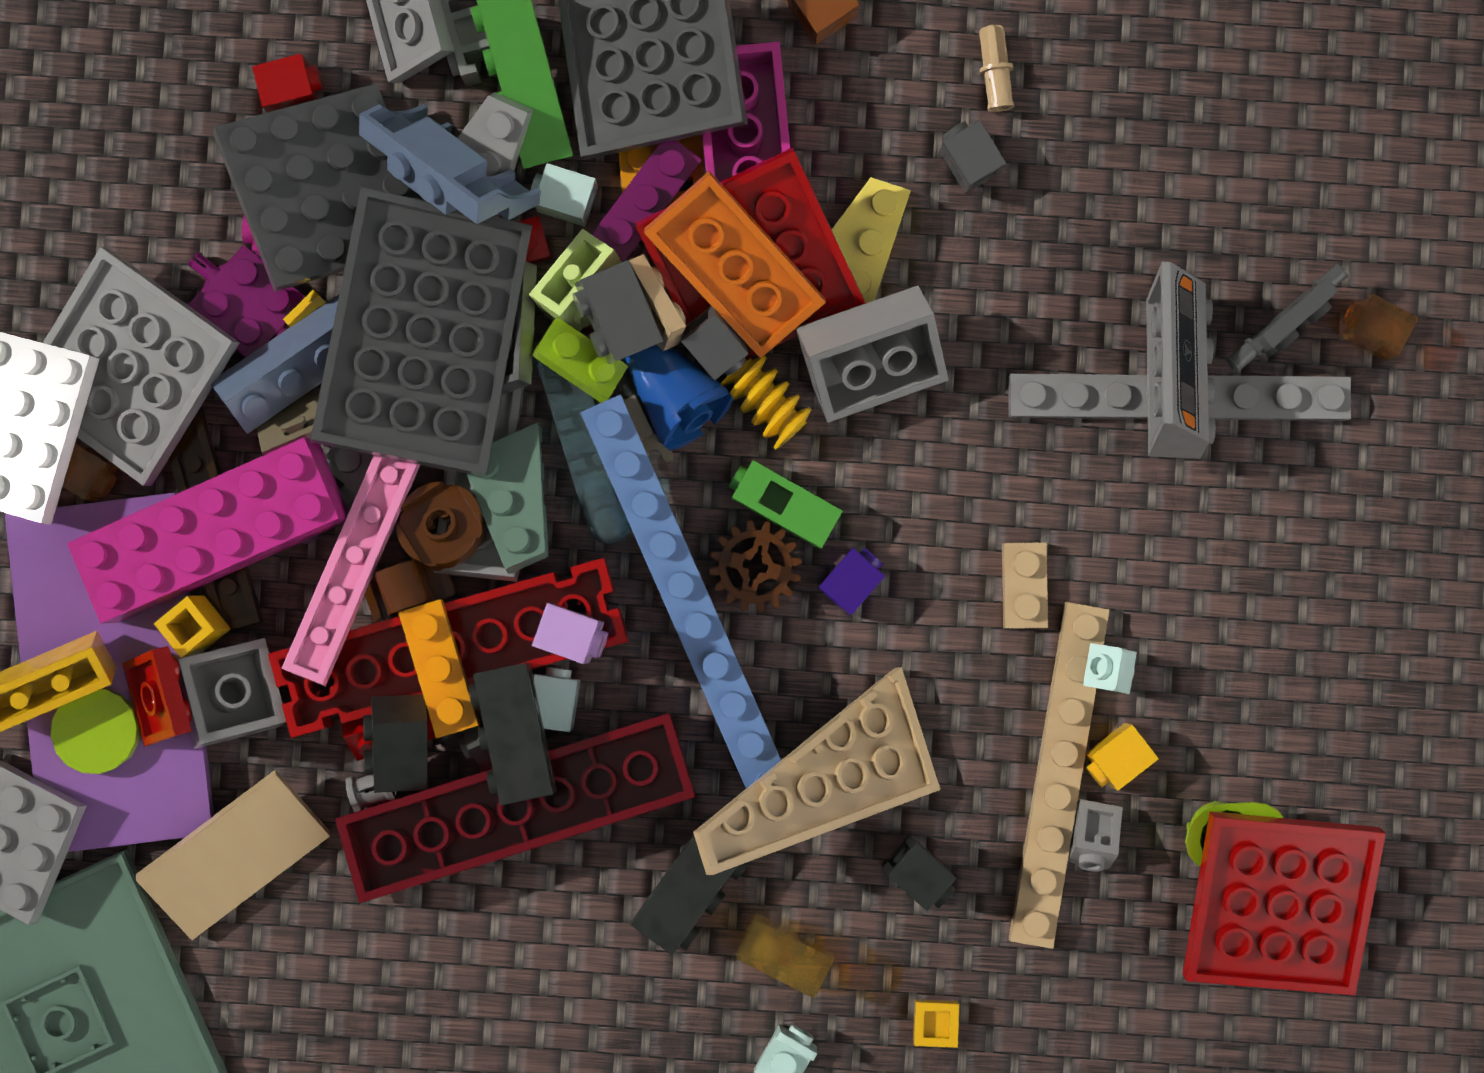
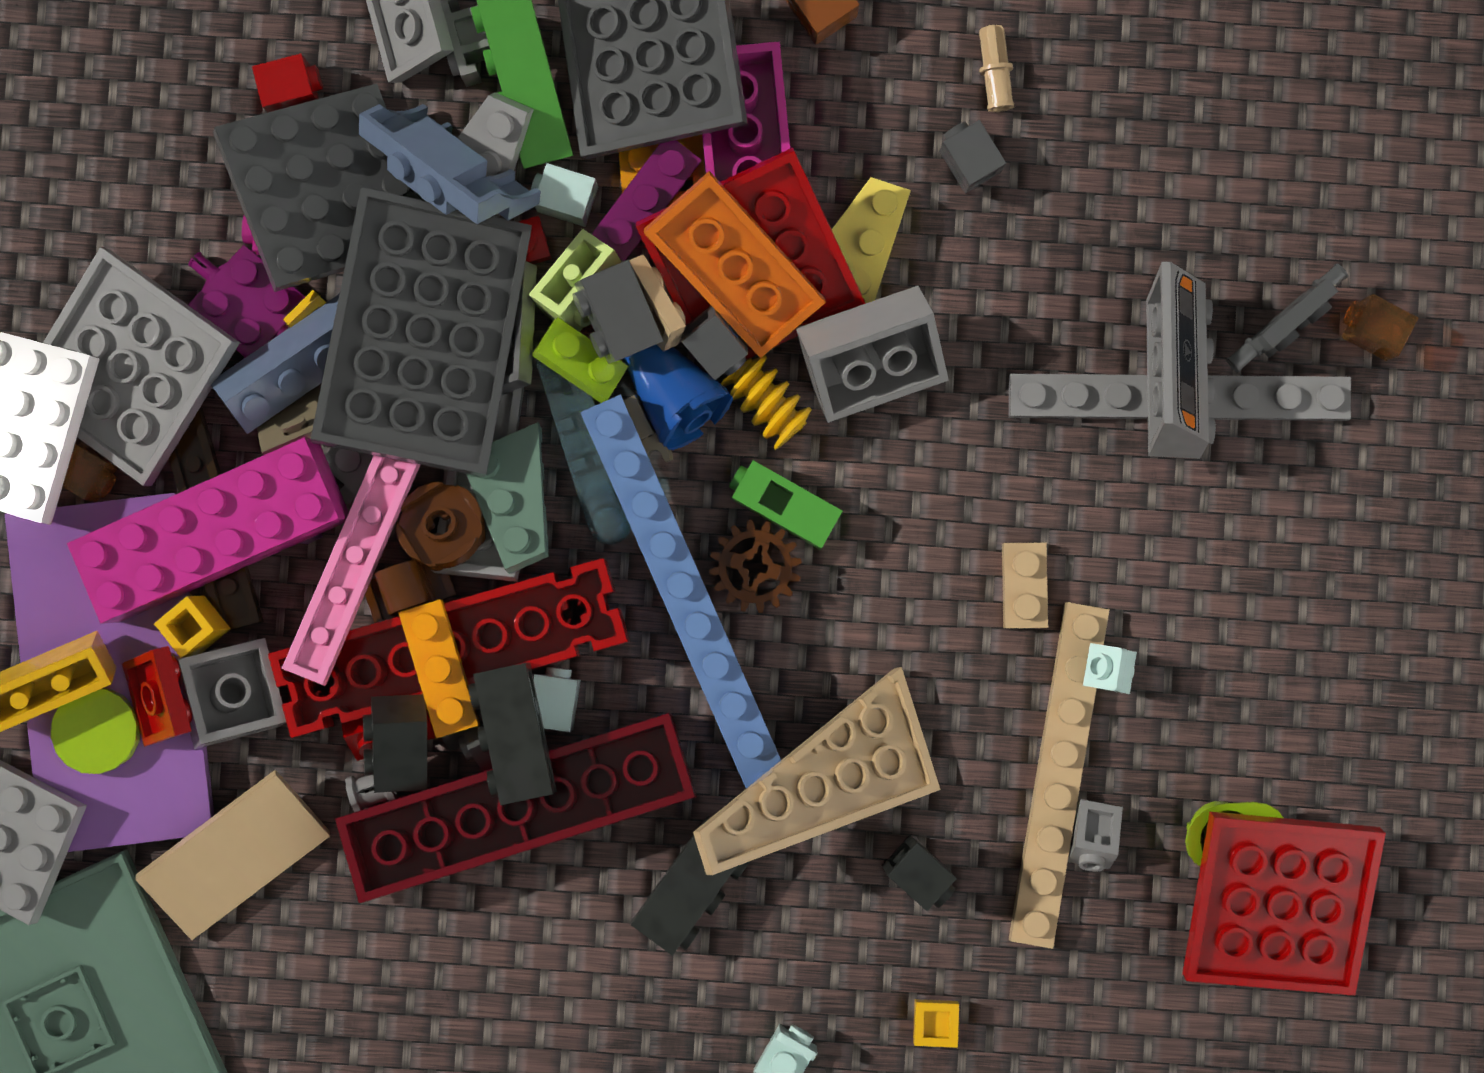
(570, 634): lavender brick -> none
(785, 955): clear yellow brick -> none
(852, 580): dark purple brick -> none
(1120, 757): yellow brick -> none

